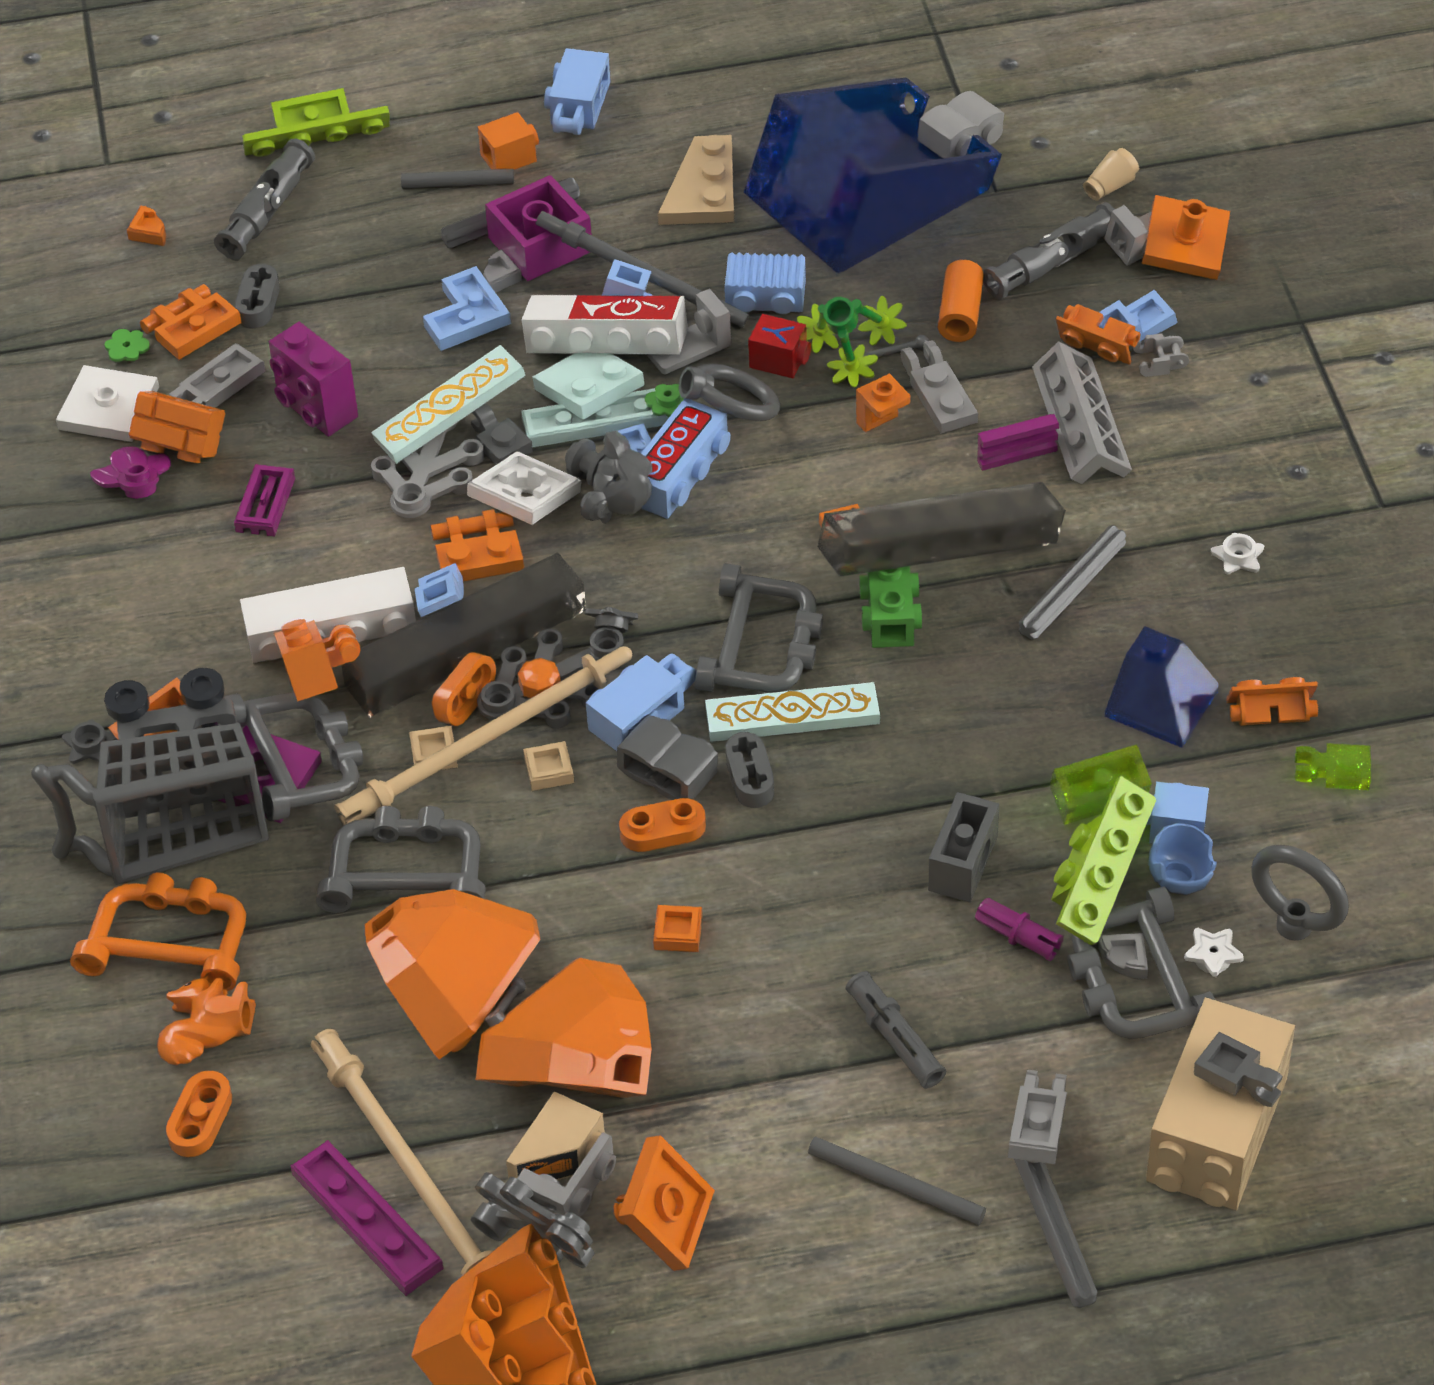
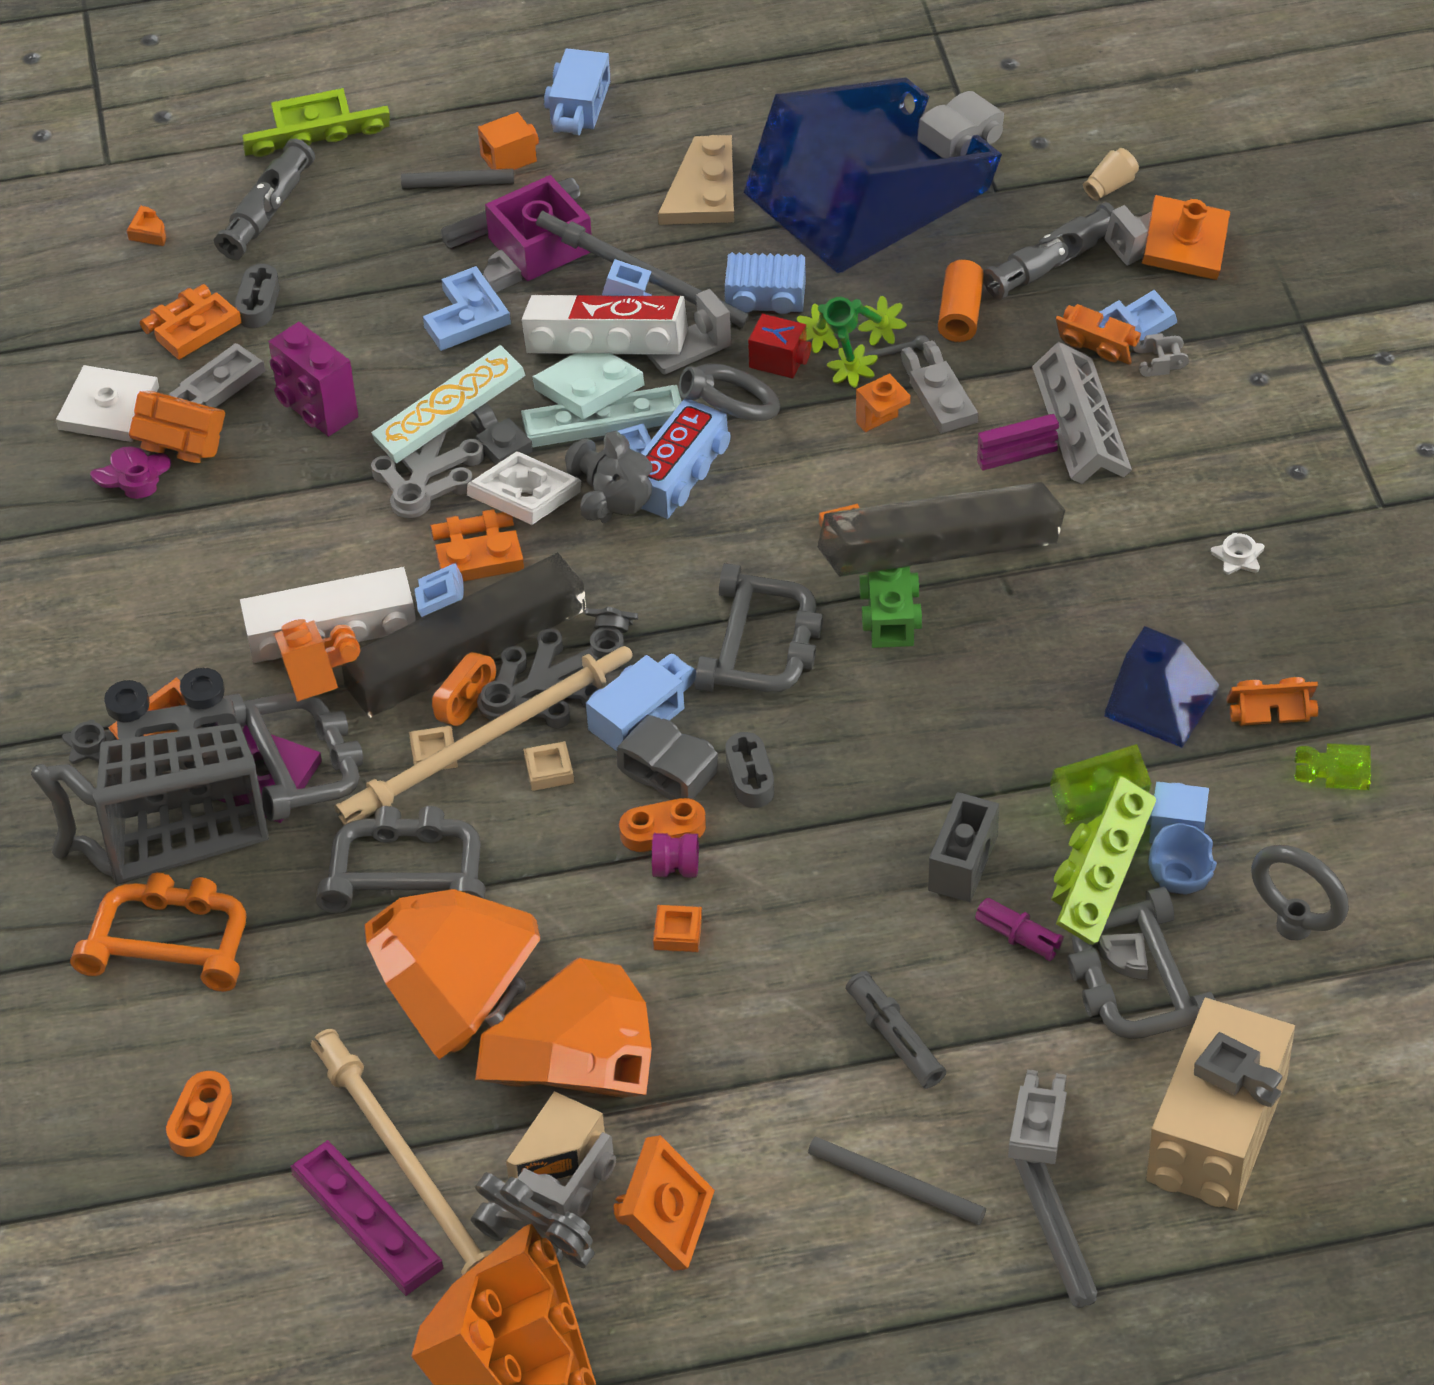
(126, 345): bright green plant -> none
(212, 1020): orange animal -> none
(259, 522): magenta tile -> none
(537, 676): orange tile -> none
(664, 399): bright green plant -> none
(675, 854): none -> magenta wheel
(793, 711): light aqua tile -> none
(1072, 582): axle -> none
(1213, 962): white plate -> none

